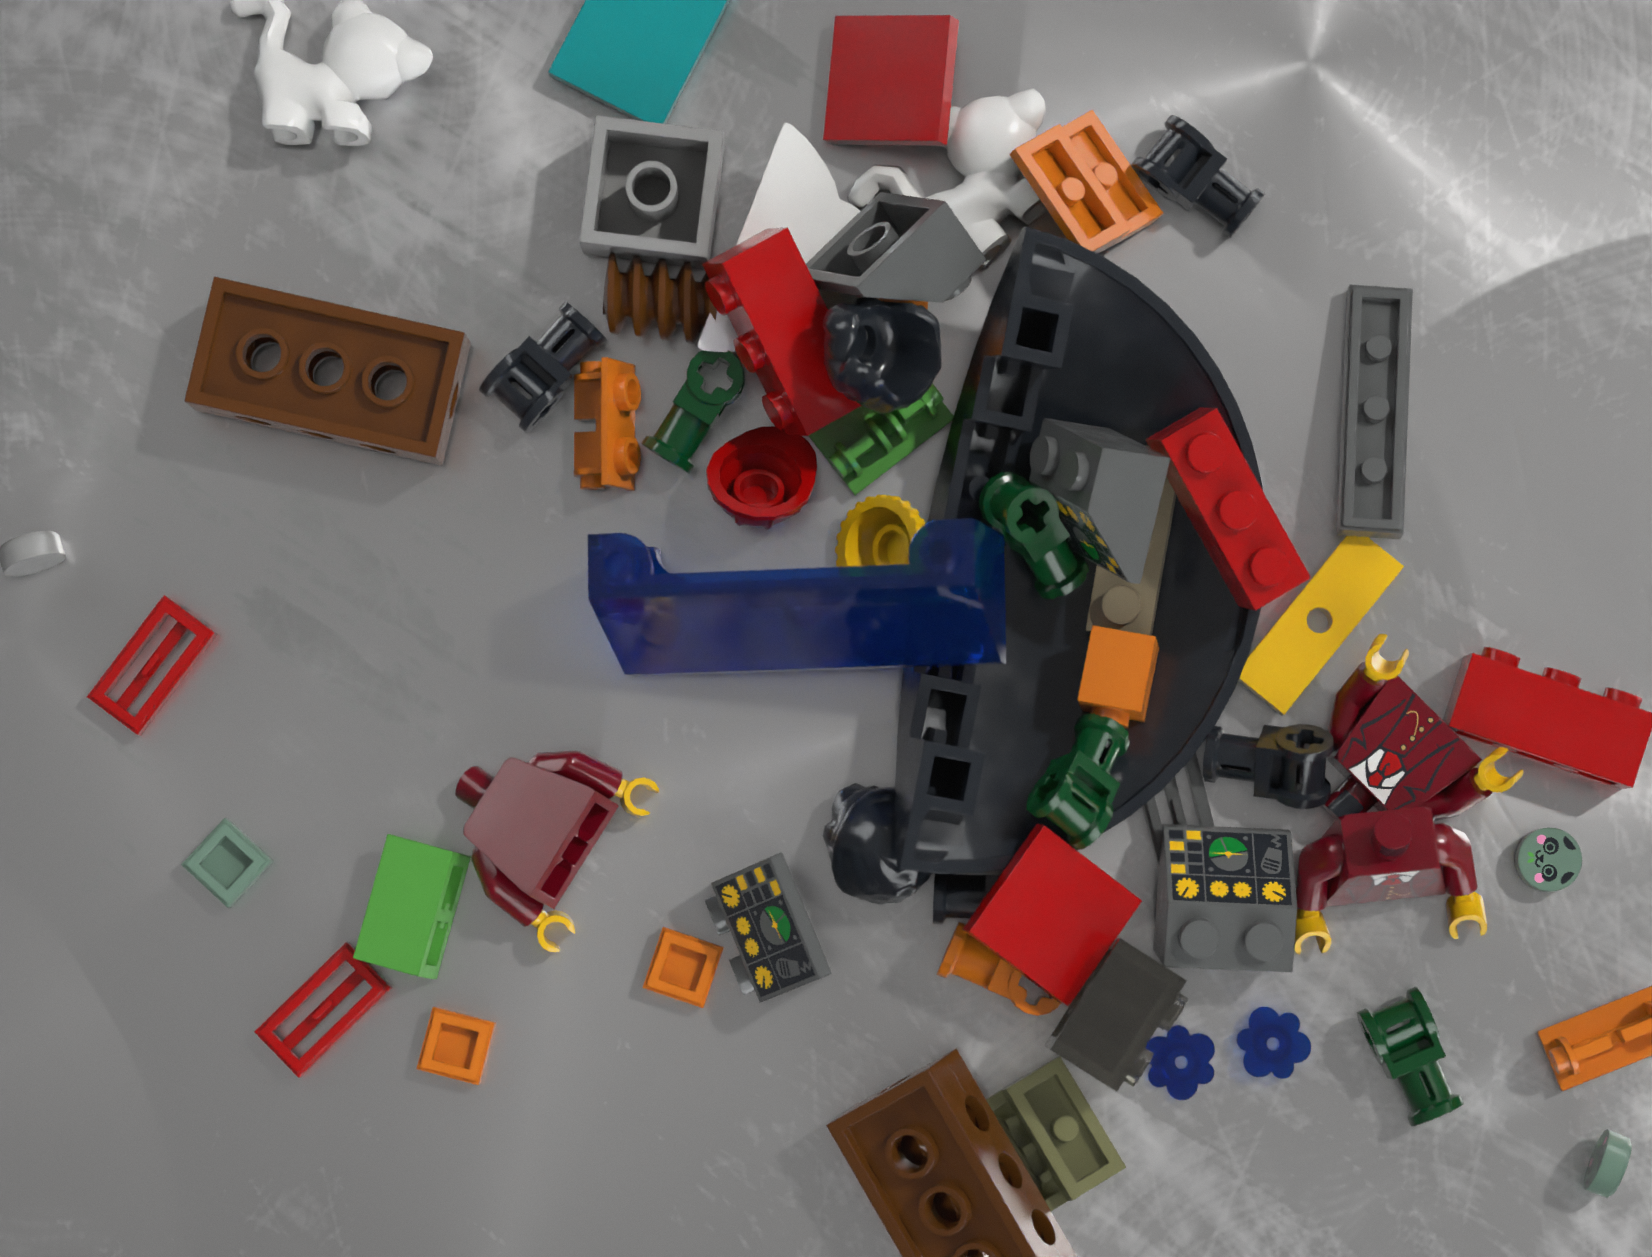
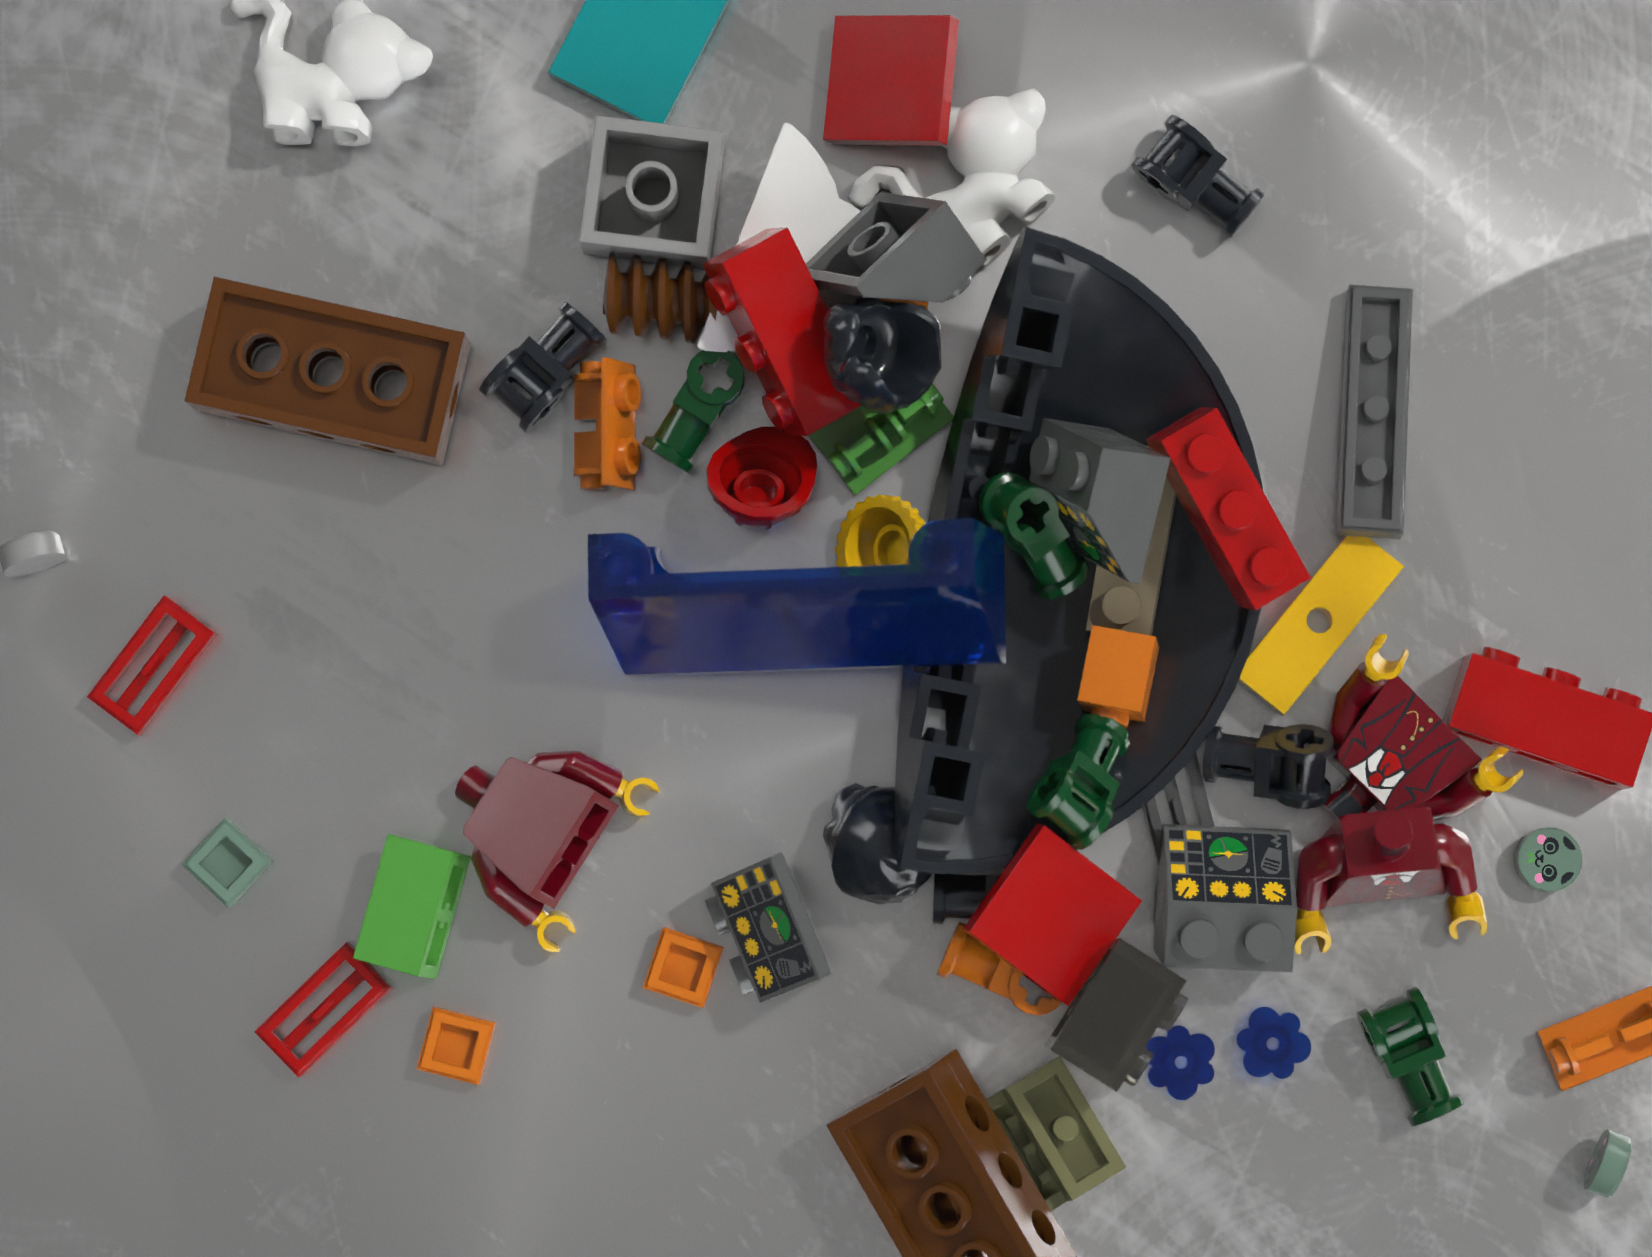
(1086, 183): orange slope -> none

